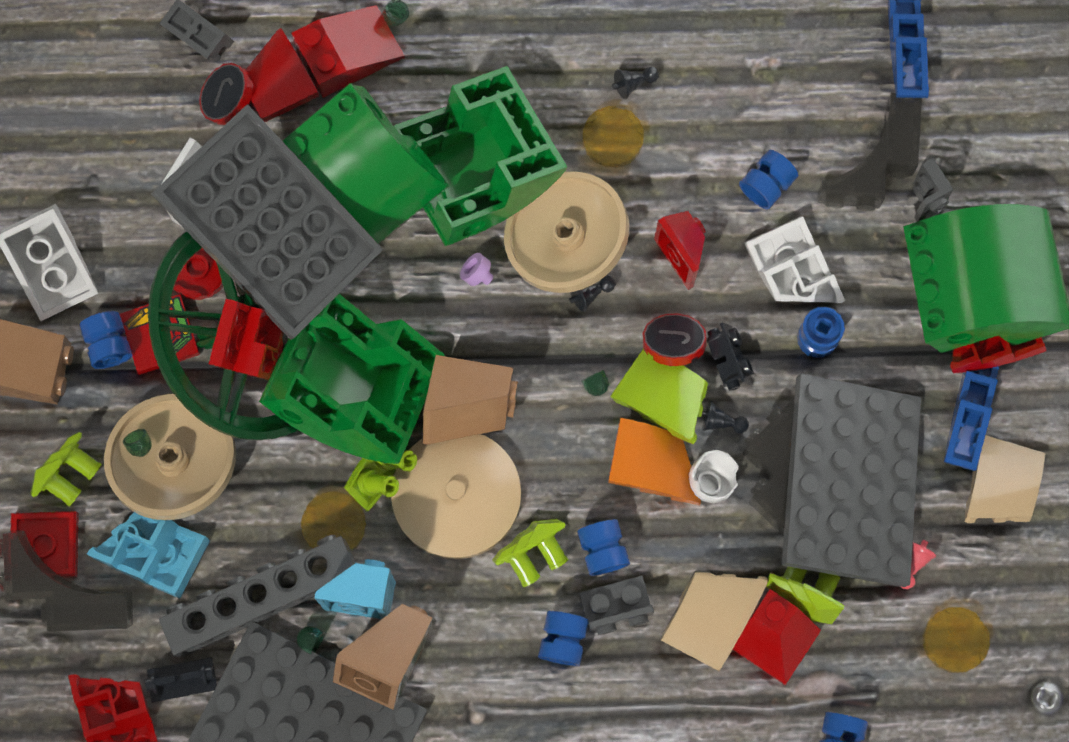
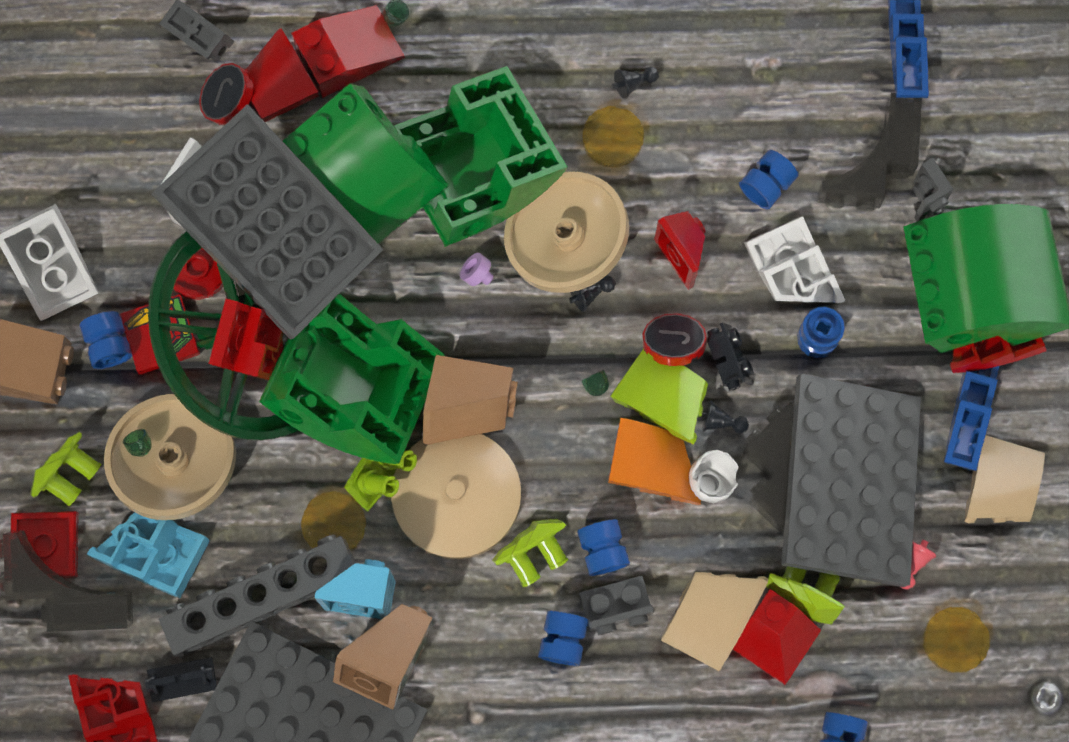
(310, 639): clear green hinge -> none

